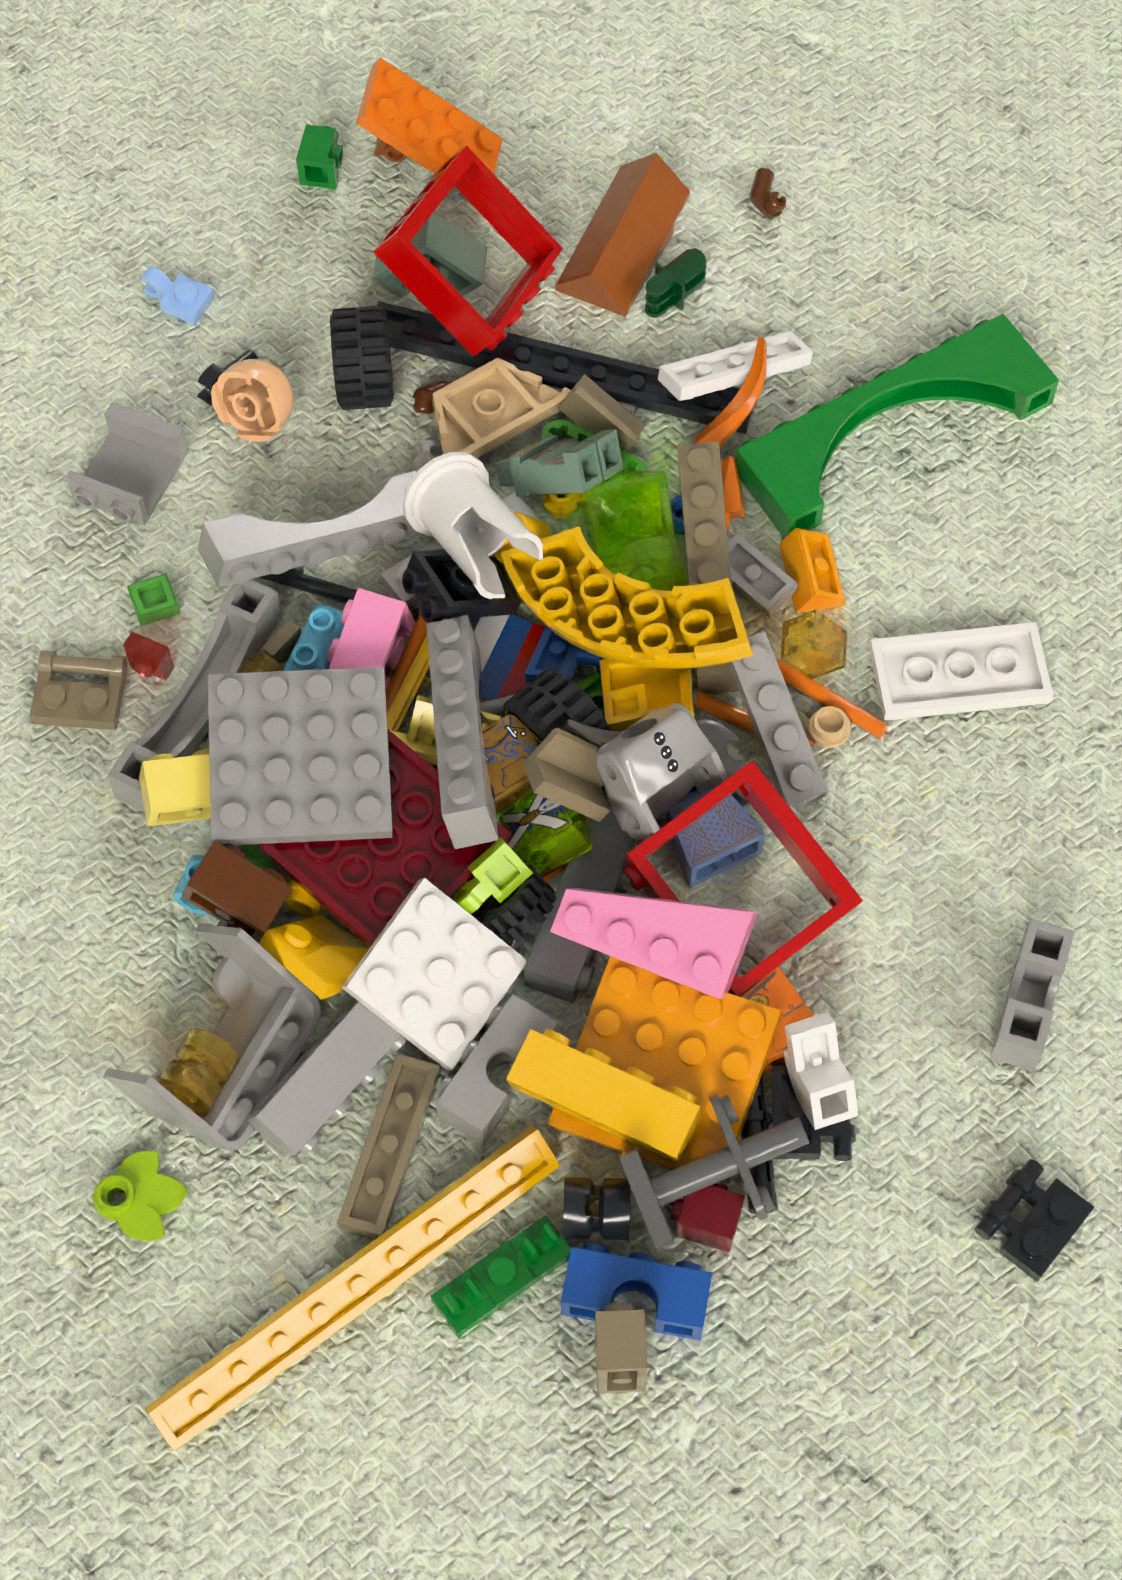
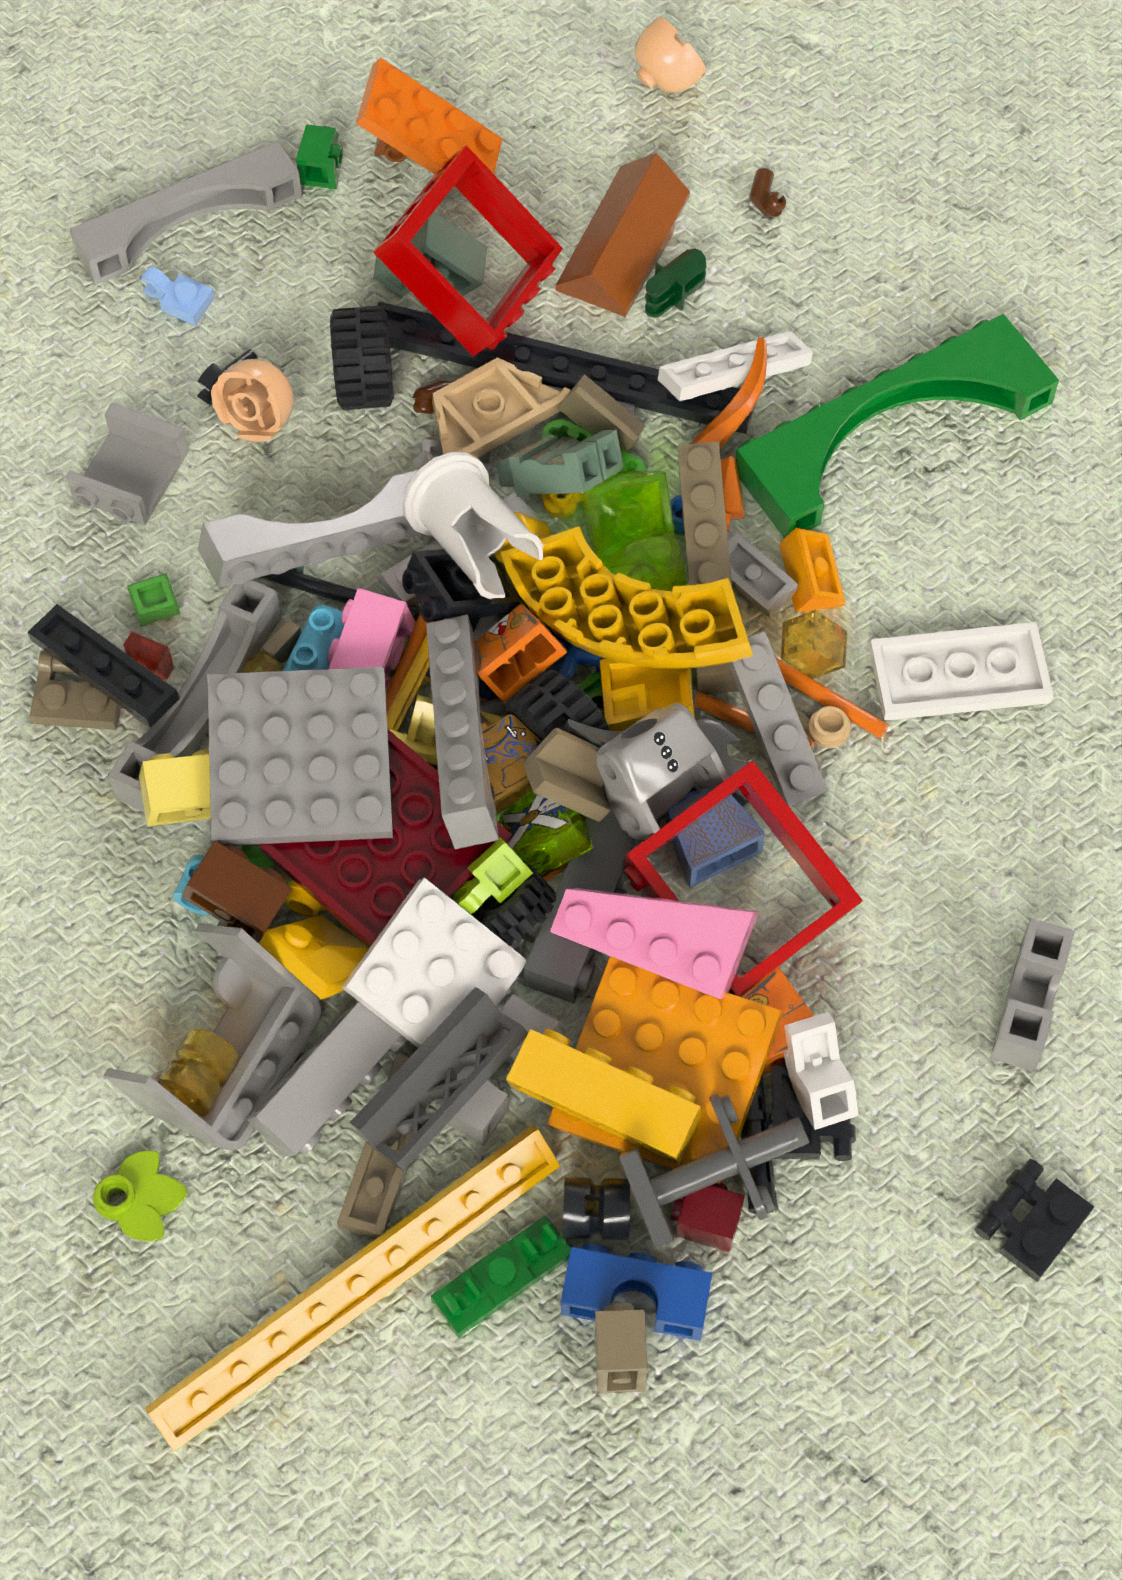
(103, 665): none -> black plate
(252, 181): none -> light grey arch
(433, 1075): none -> dark grey fence
(515, 652): none -> orange torso
(666, 59): none -> light nougat cylinder

